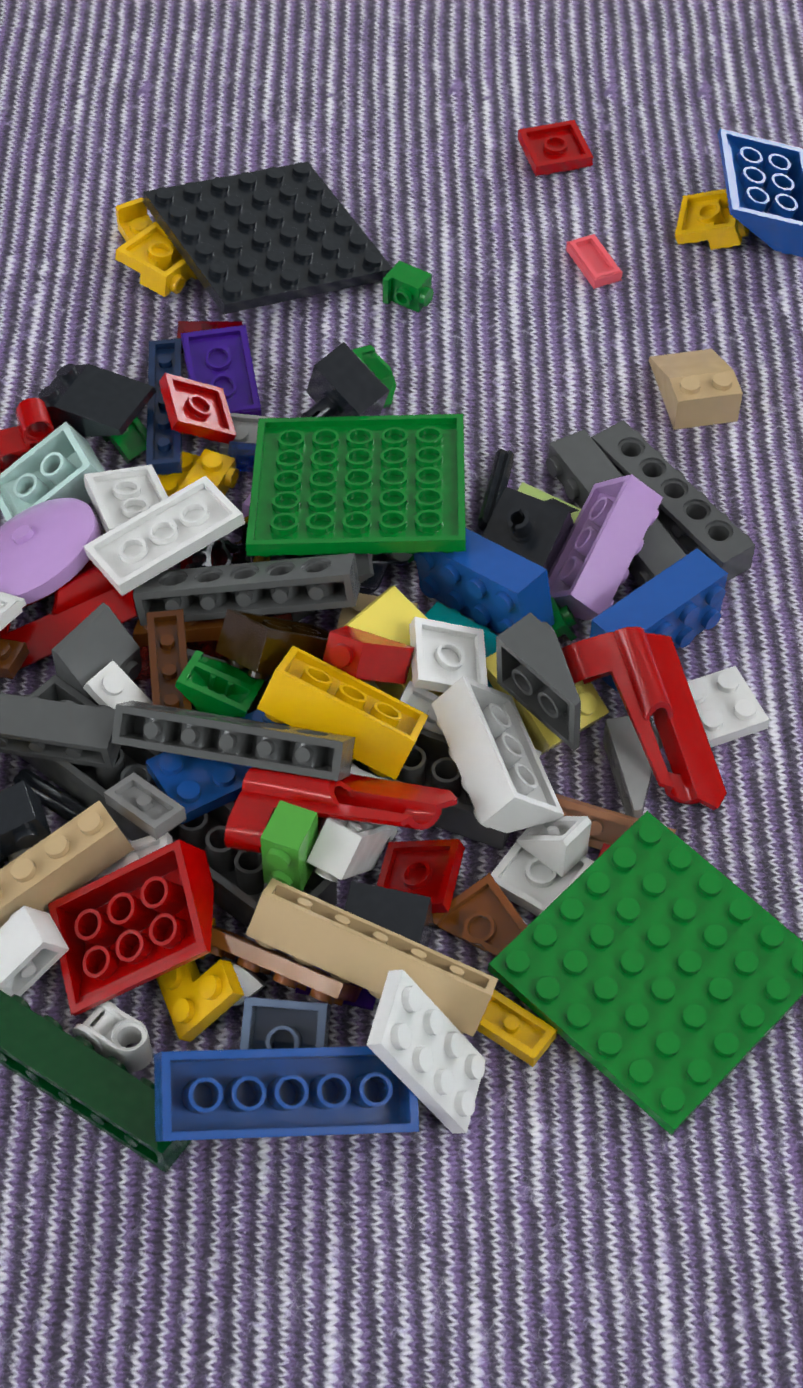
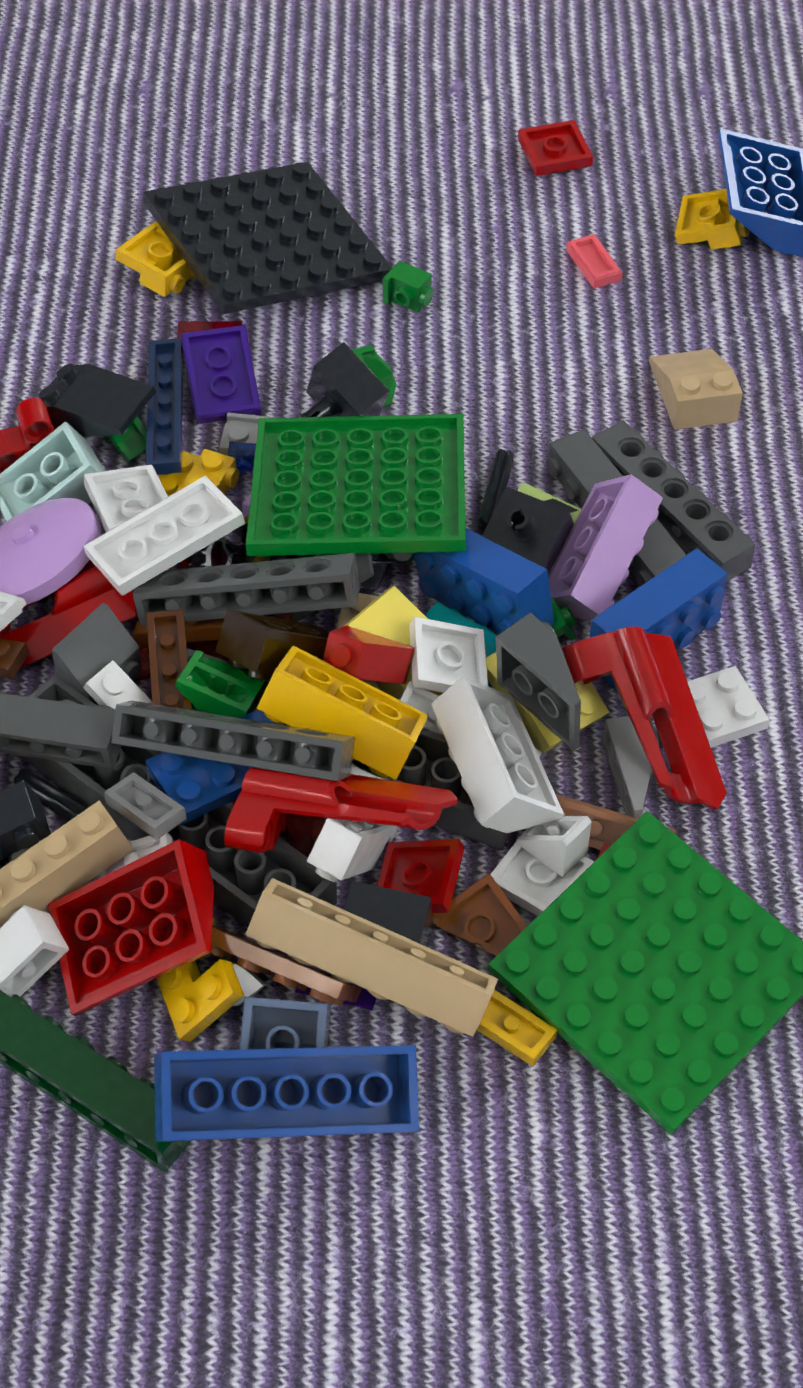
(110, 1033): white piece -> none
(132, 218): yellow bracket -> none
(197, 408): red plate -> none
(288, 844): bright green brick -> none
(426, 1051): white plate -> none

